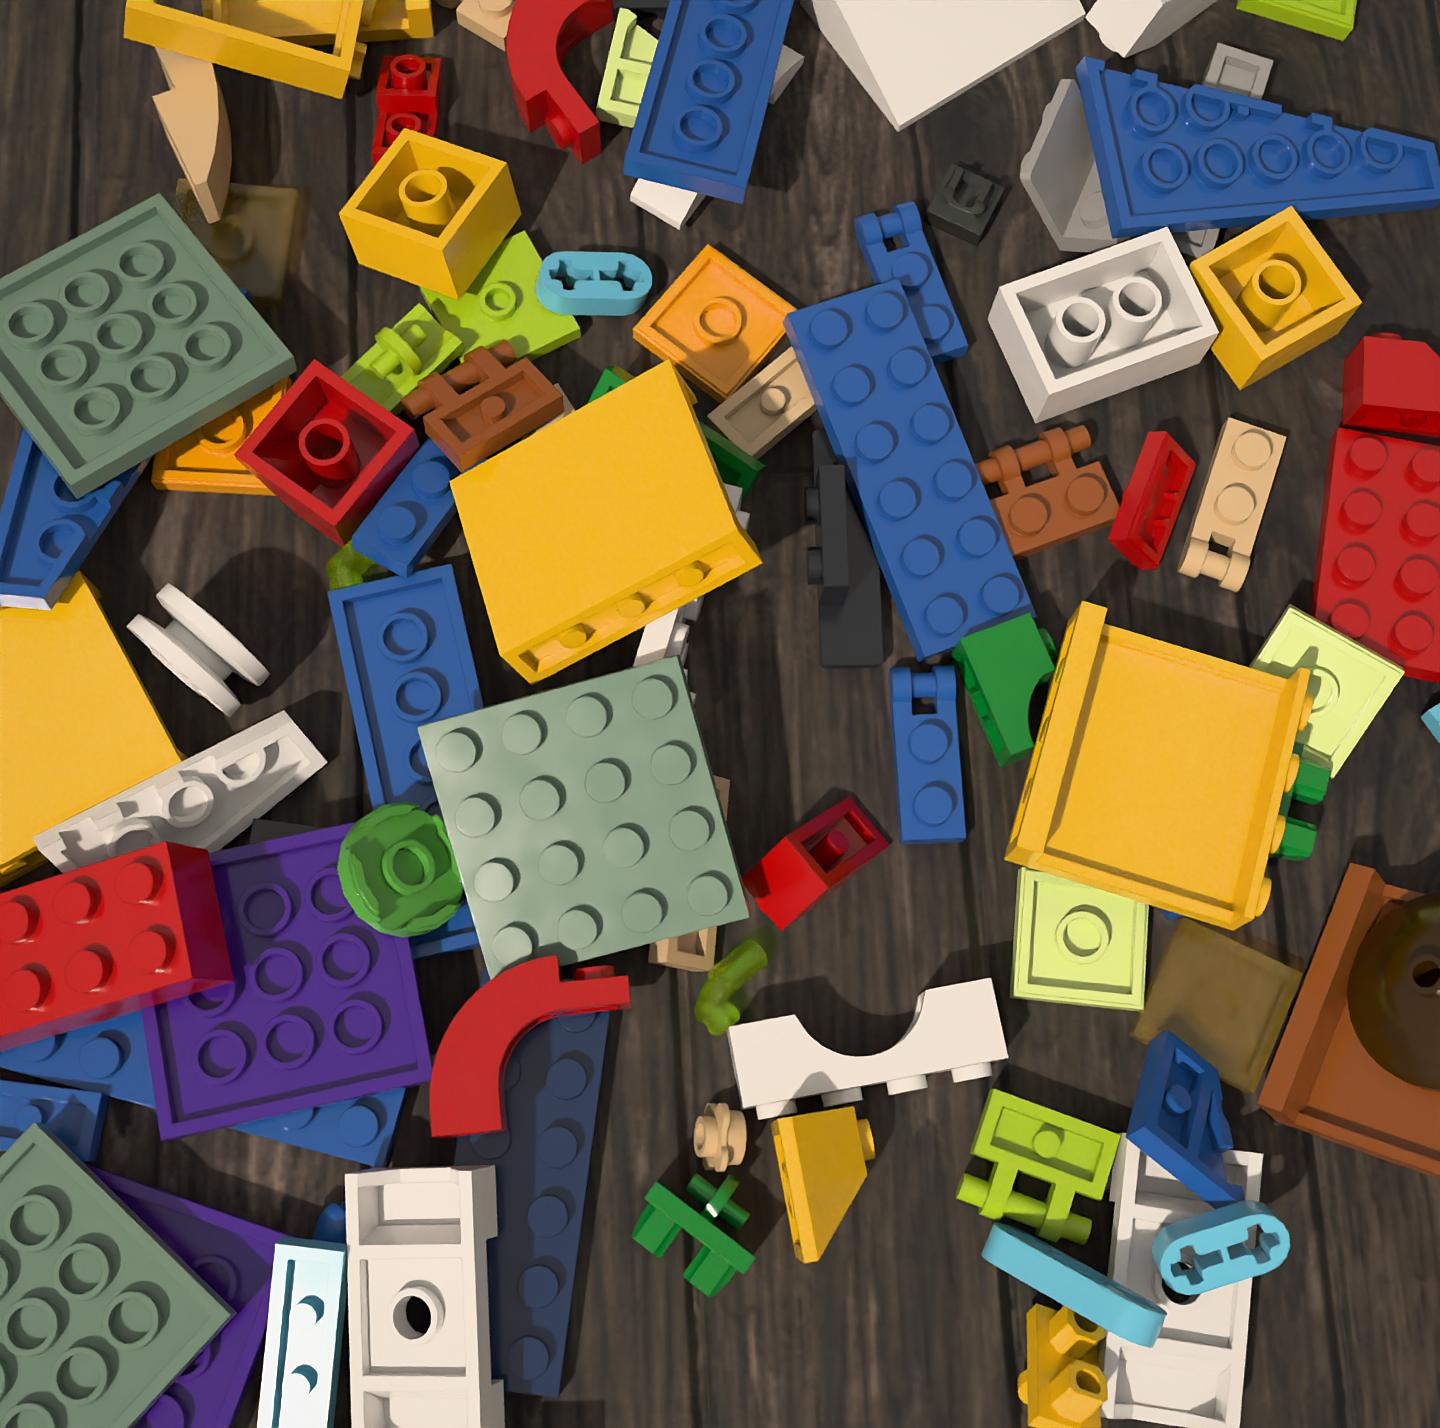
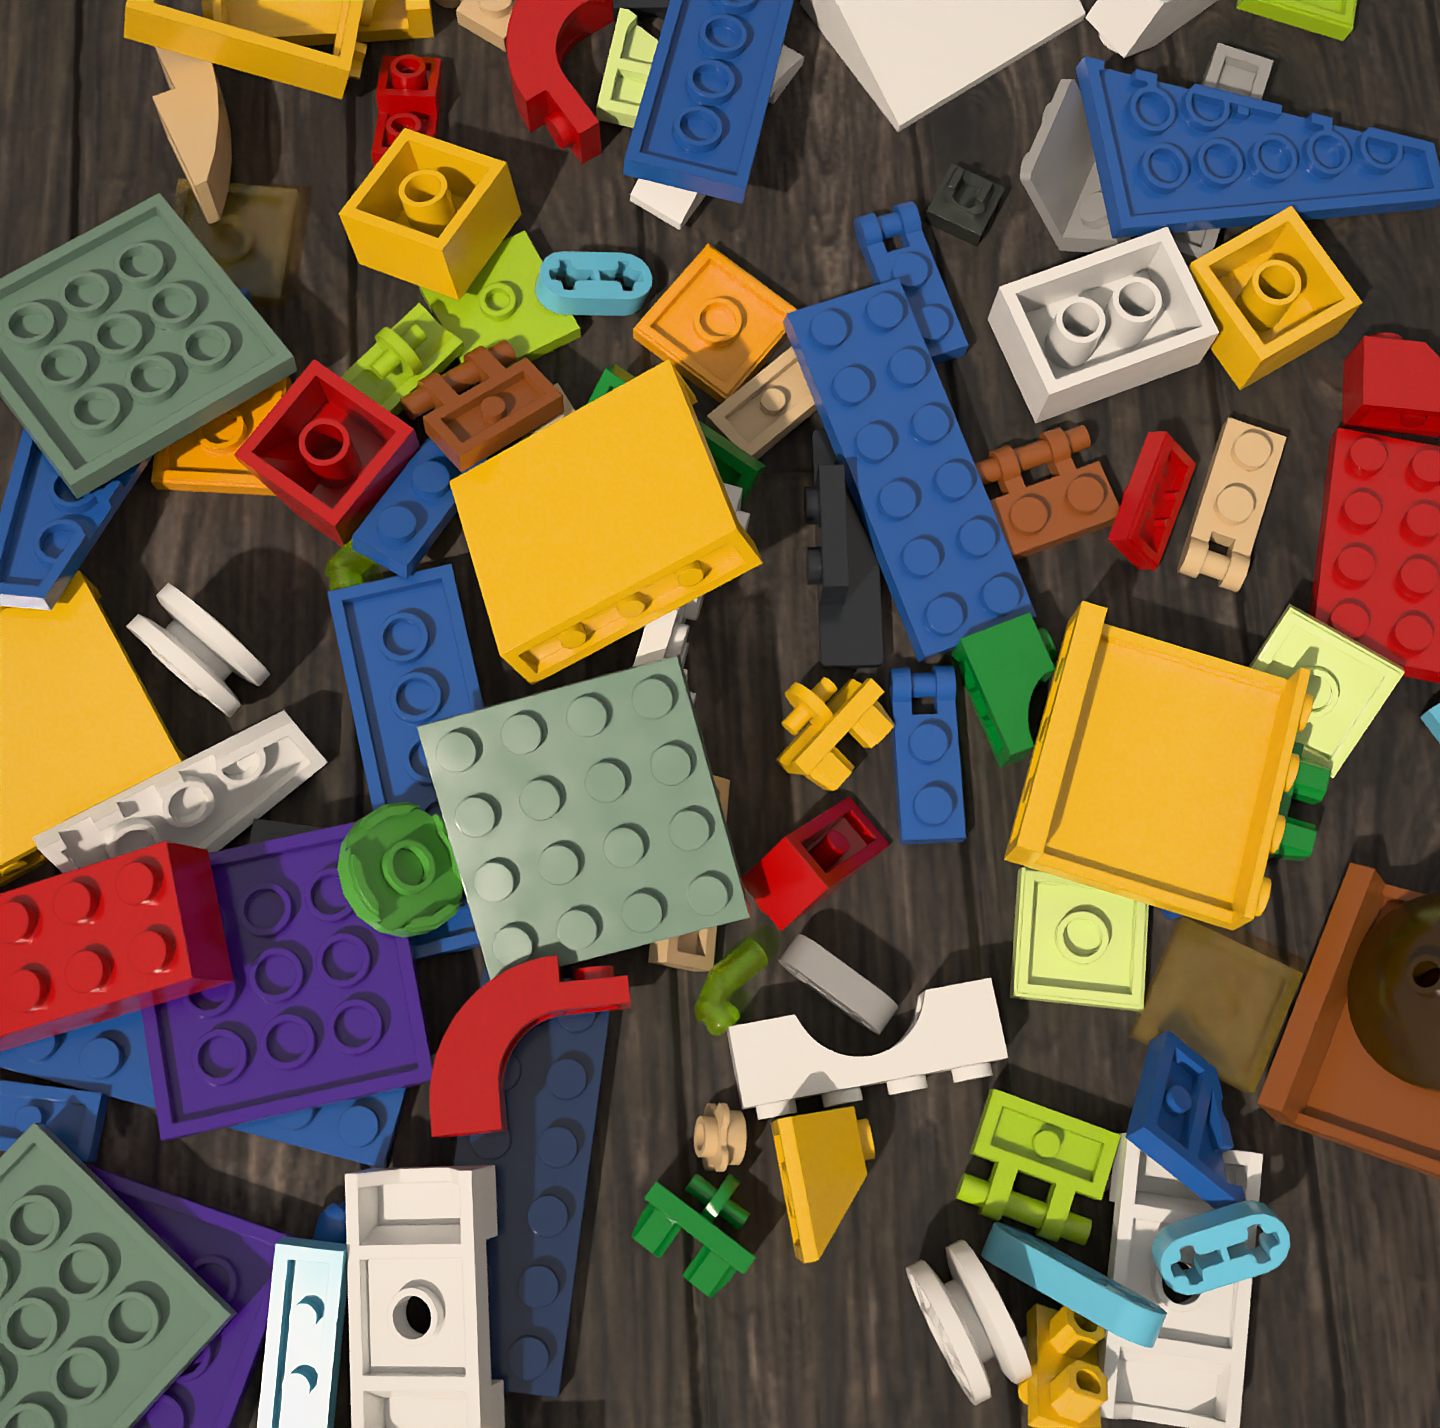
(838, 984): none -> light grey beam
(850, 710): none -> yellow hips
(969, 1321): none -> white wheel

